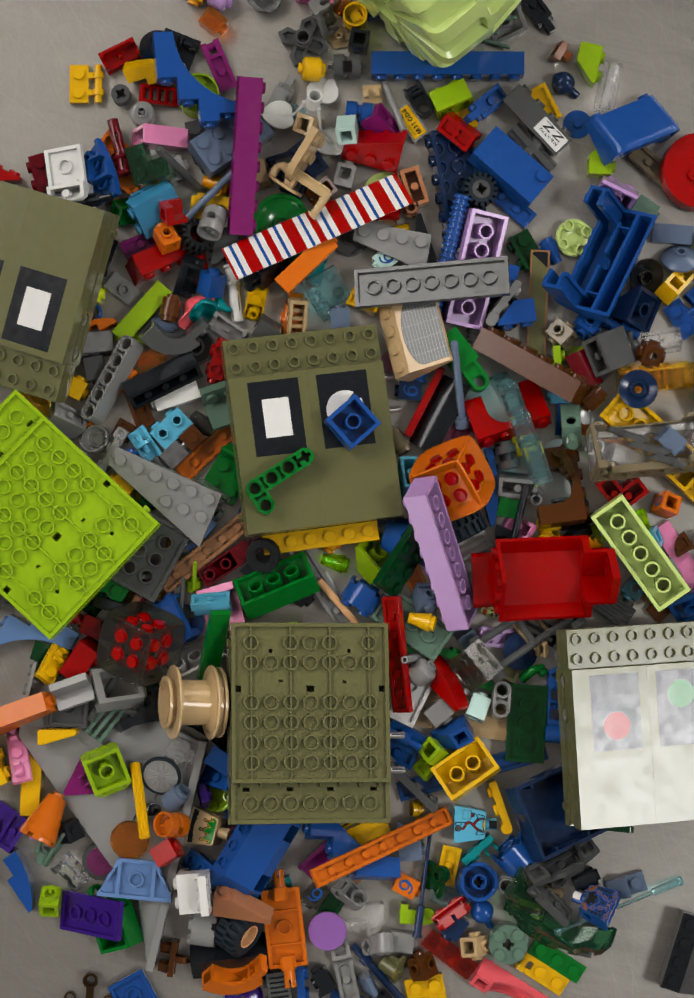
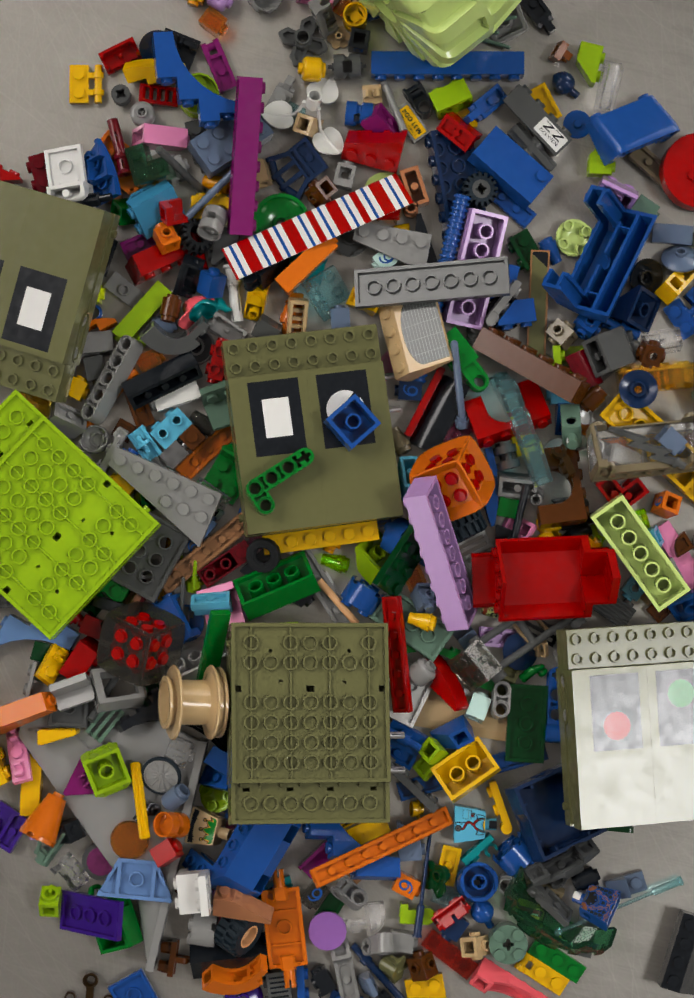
(21, 880): blue slope -> none
(204, 795): dark purple plate -> none
(295, 170): tan plate -> none
(347, 129): light aqua brick -> none
(411, 658): light grey piece -> none
(438, 712): light grey brick -> none

